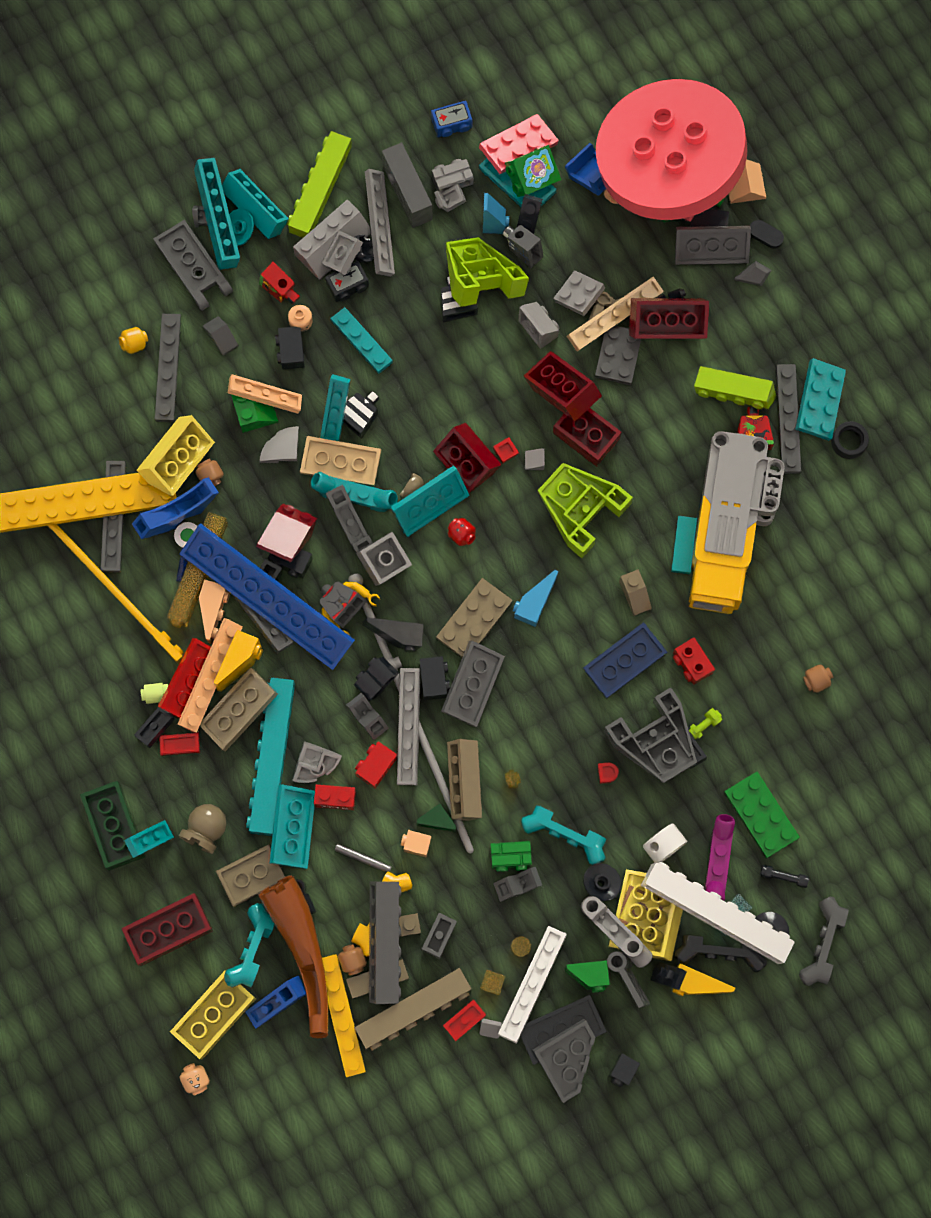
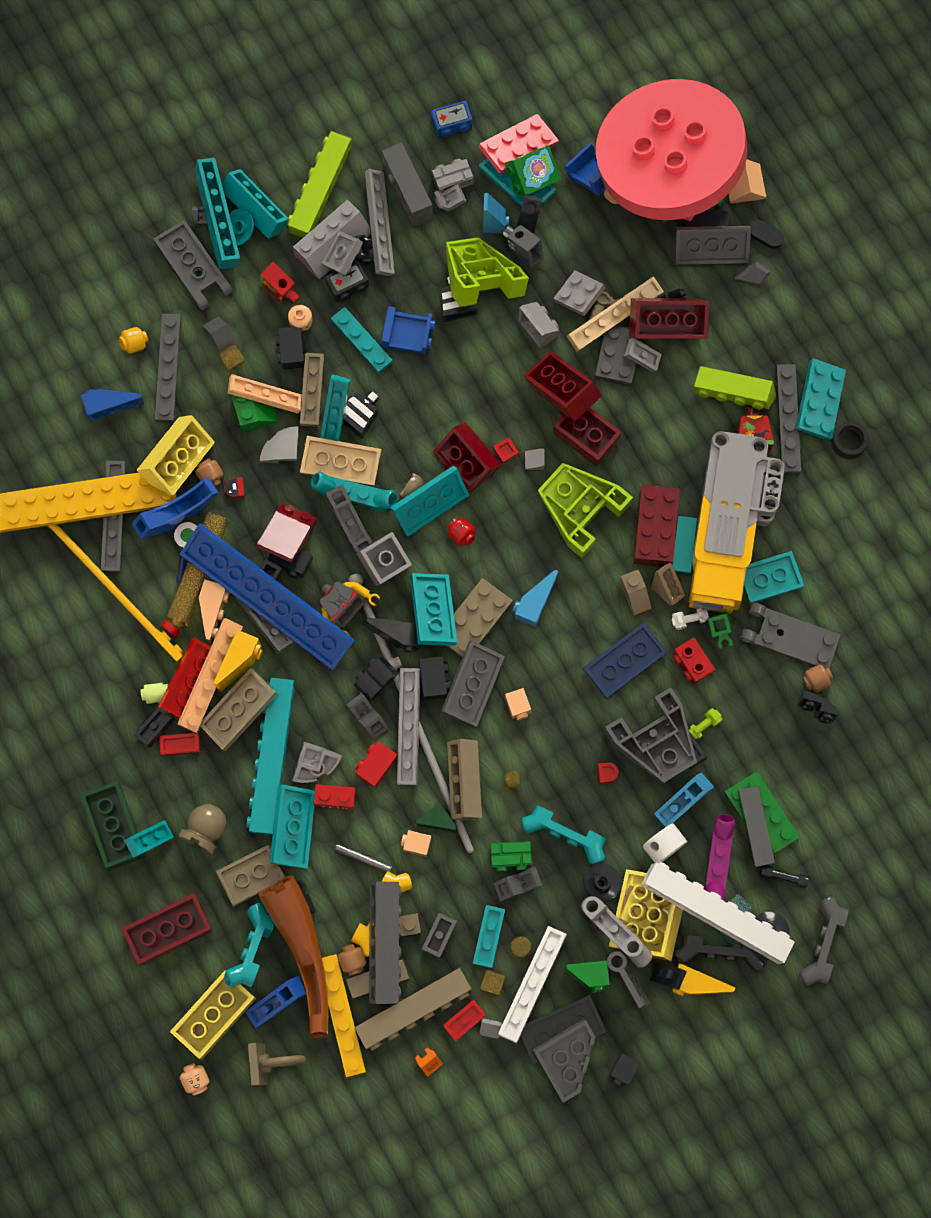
(107, 402): none -> blue slope
(170, 629): none -> red tile
(231, 356): none -> clear yellow plate
(234, 488): none -> tile
(262, 1063): none -> dark tan tile
(312, 389): none -> dark tan plate
(407, 331): none -> blue panel
(429, 1062): none -> orange tile
(433, 609): none -> teal plate
(488, 936): none -> teal plate
(518, 704): none -> light nougat brick
(642, 355): none -> light grey plate
(656, 525): none -> dark red brick
(667, 584): none -> dark tan slope
(679, 620): none -> white bar
(684, 799): none -> dark azure slope
(721, 626): none -> green brick
(756, 826): none -> dark grey tile
(772, 578): none -> teal plate
(799, 639): none -> dark grey hinge
(824, 709): none -> black slope

